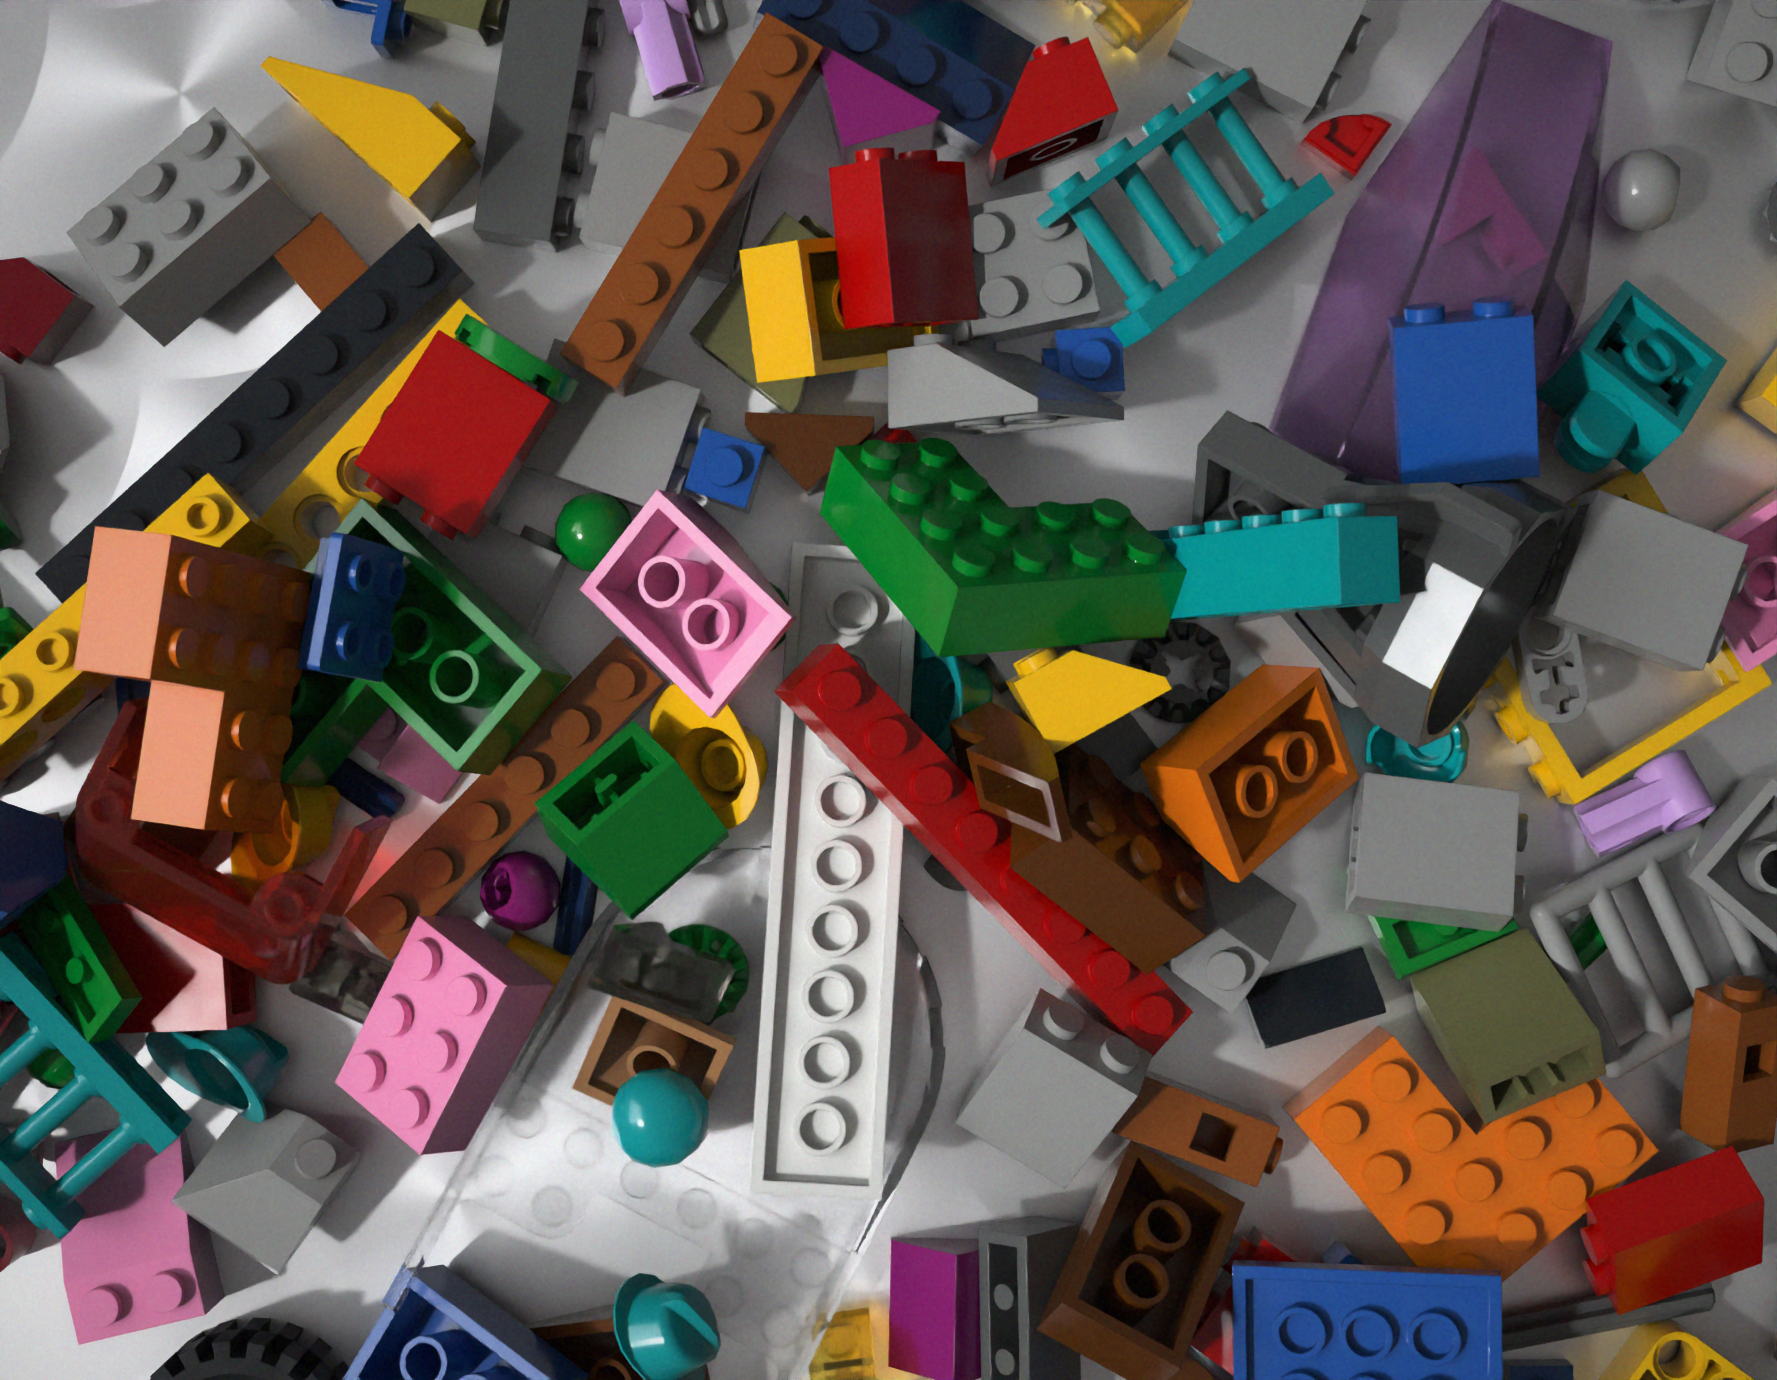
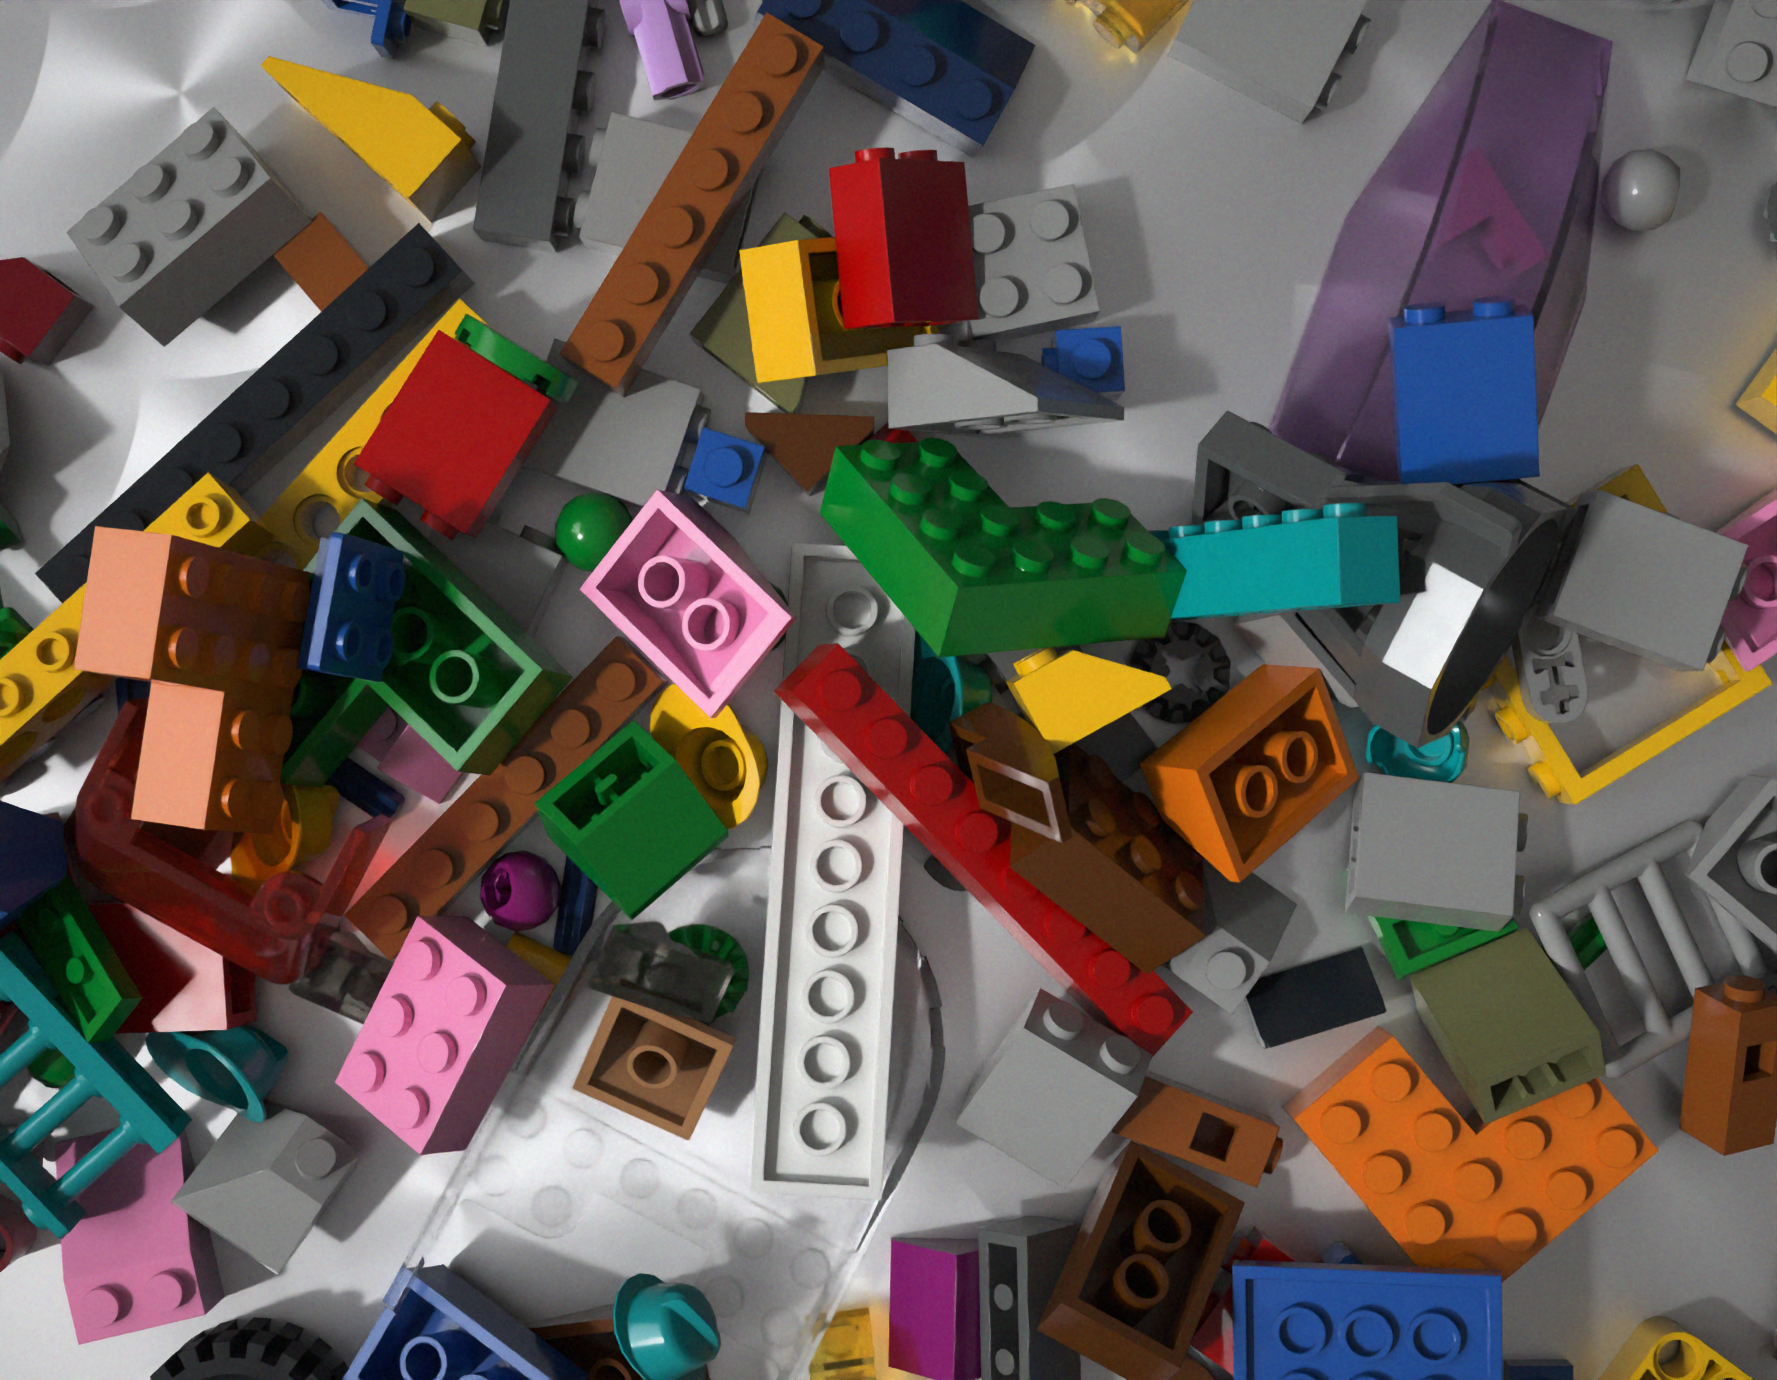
(659, 1117): teal hair -> none
(873, 111): magenta slope -> none
(1054, 110): red slope -> none
(1193, 266): teal fence -> none
(1346, 141): red tile -> none
(1593, 1315): dark grey axle -> none
(1627, 383): teal brick -> none
(1660, 797): lavender piece -> none
(1673, 1231): red brick -> none

